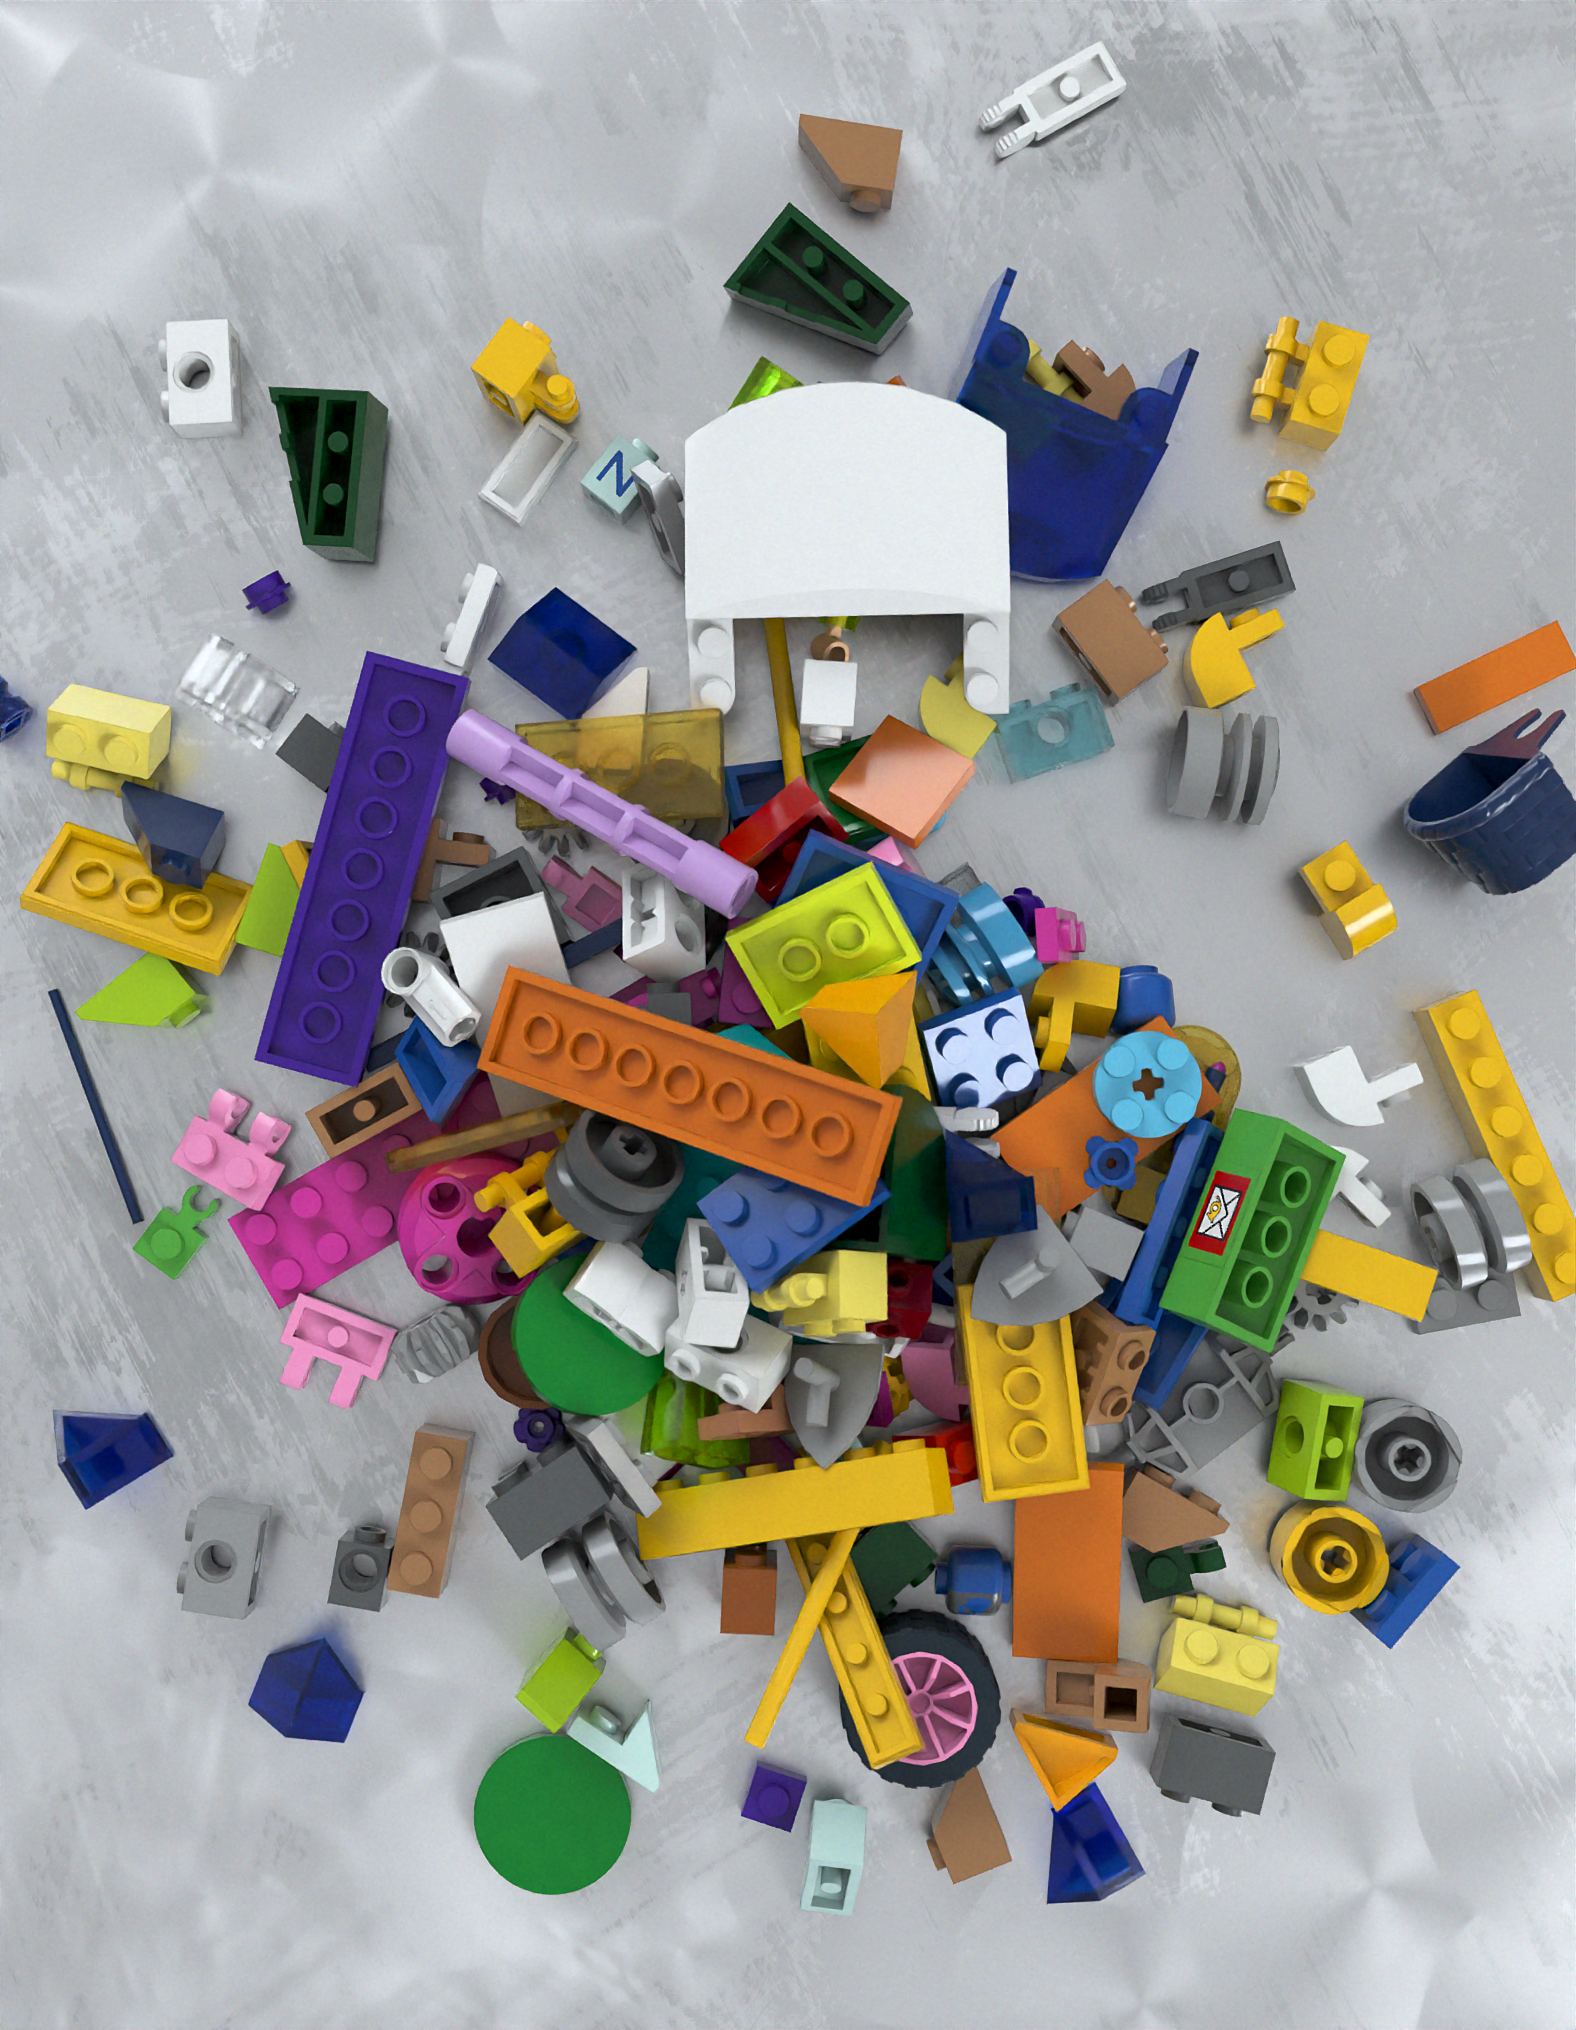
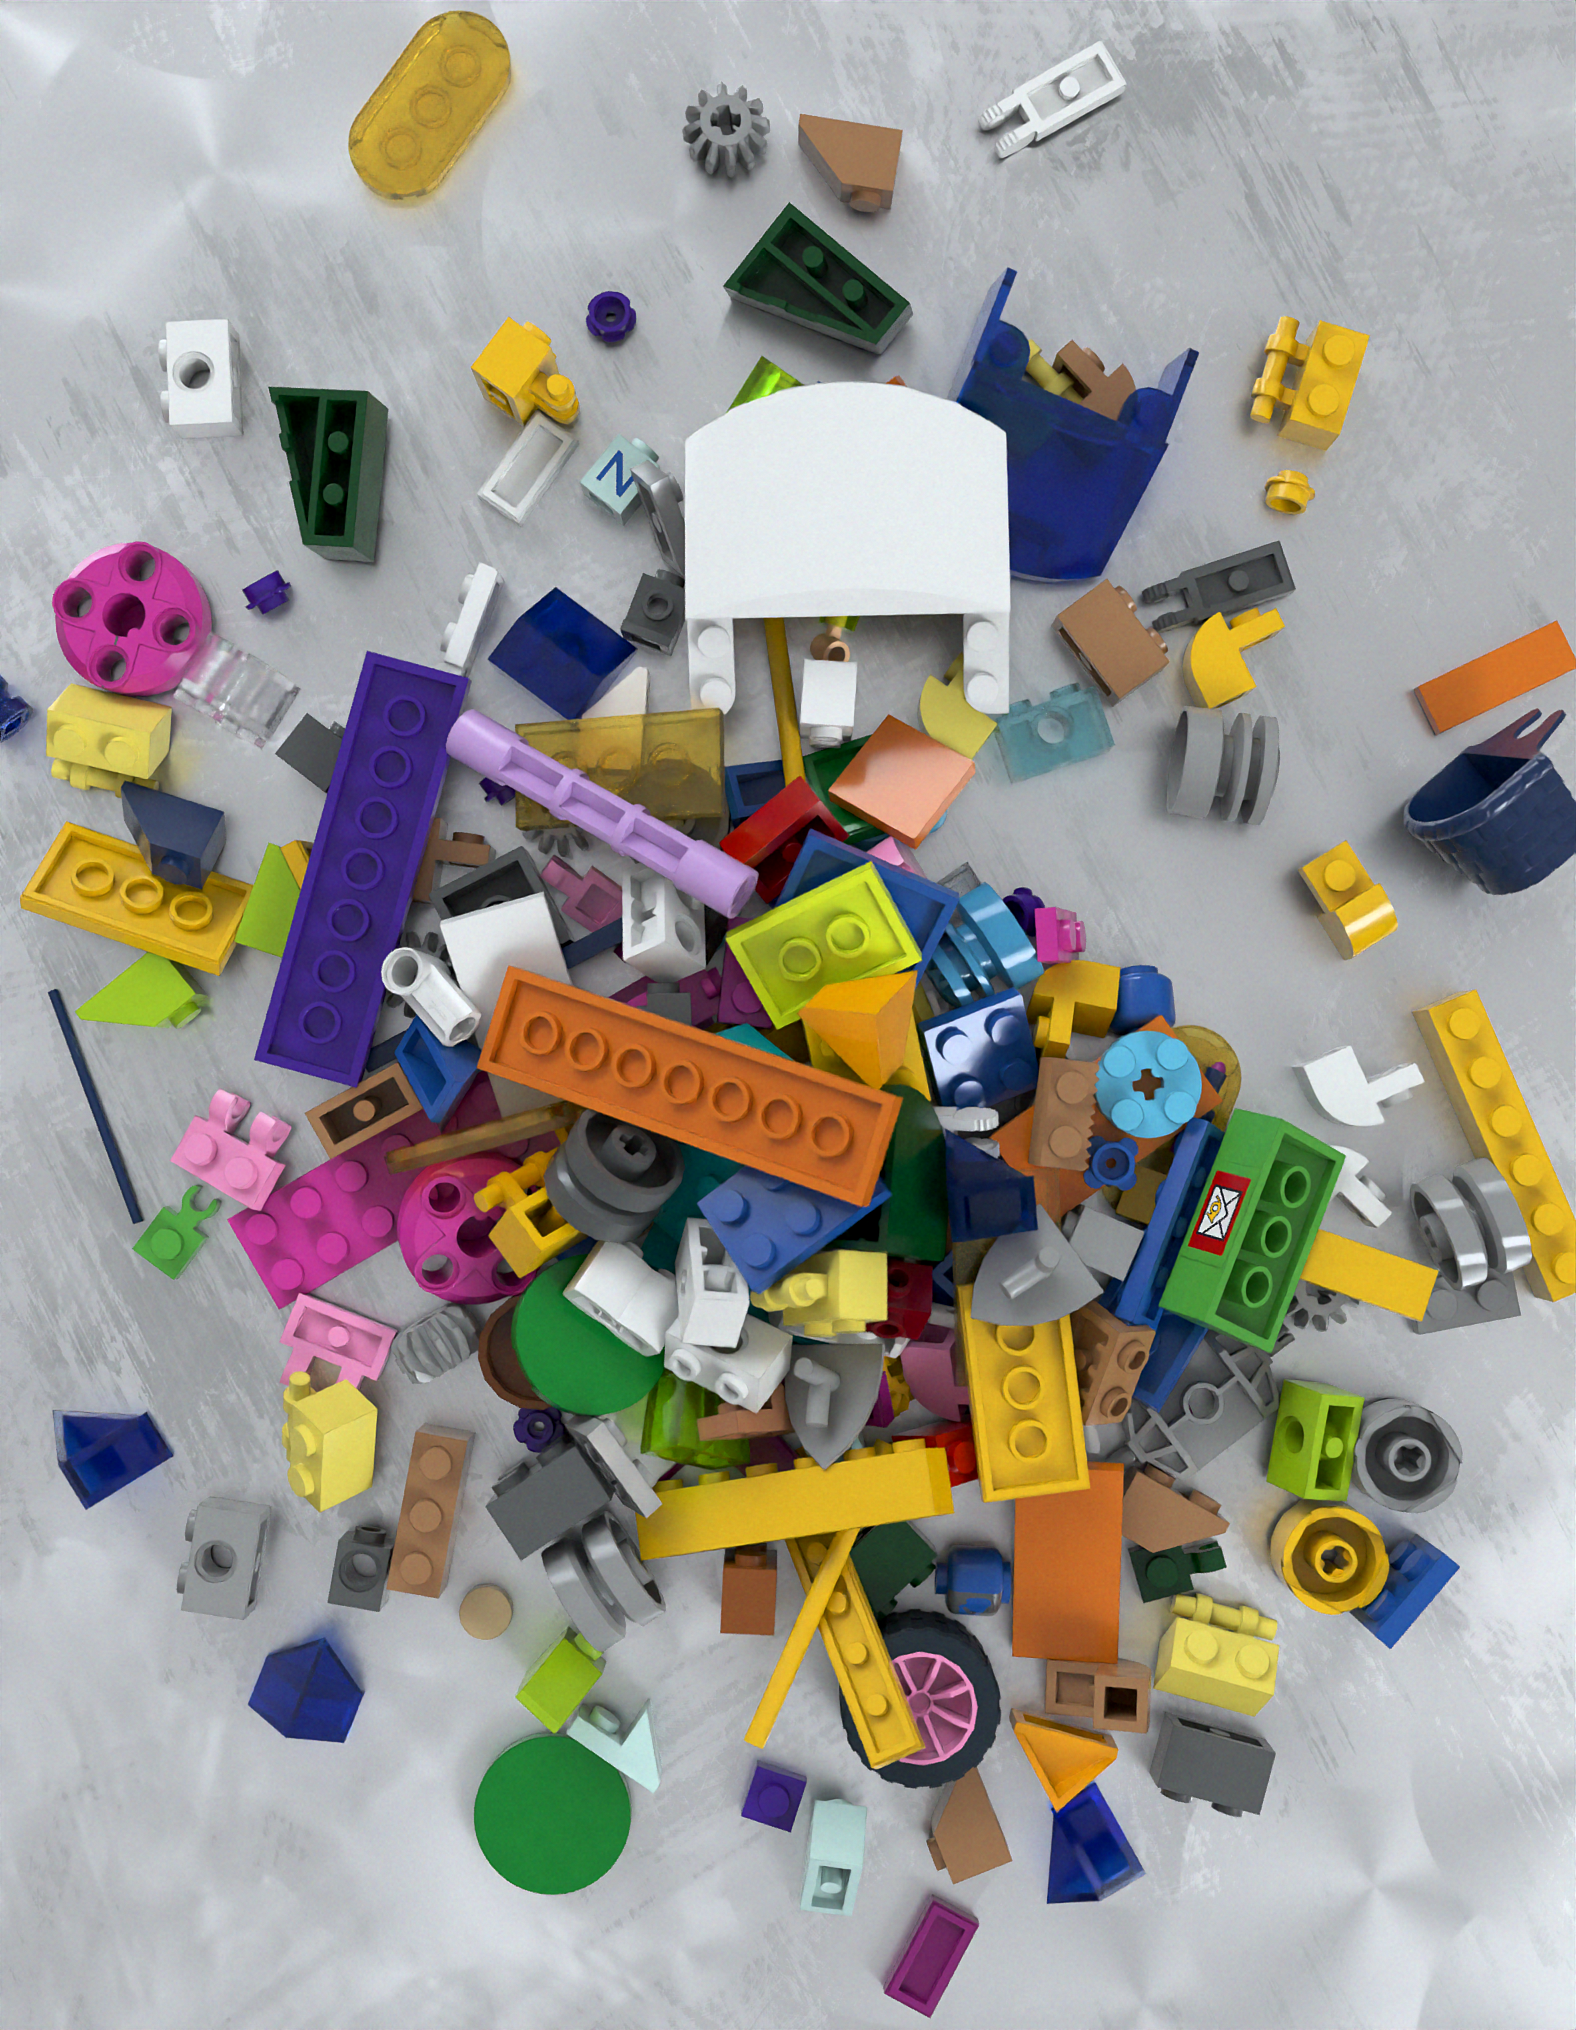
(131, 619): none -> dark pink piece
(328, 1441): none -> light yellow brick
(430, 105): none -> clear yellow tile
(486, 1611): none -> tan tile
(607, 303): none -> dark purple plate
(653, 630): none -> dark grey brick
(731, 110): none -> light grey gear
(931, 1956): none -> magenta tile
(1063, 1113): none -> medium nougat brick

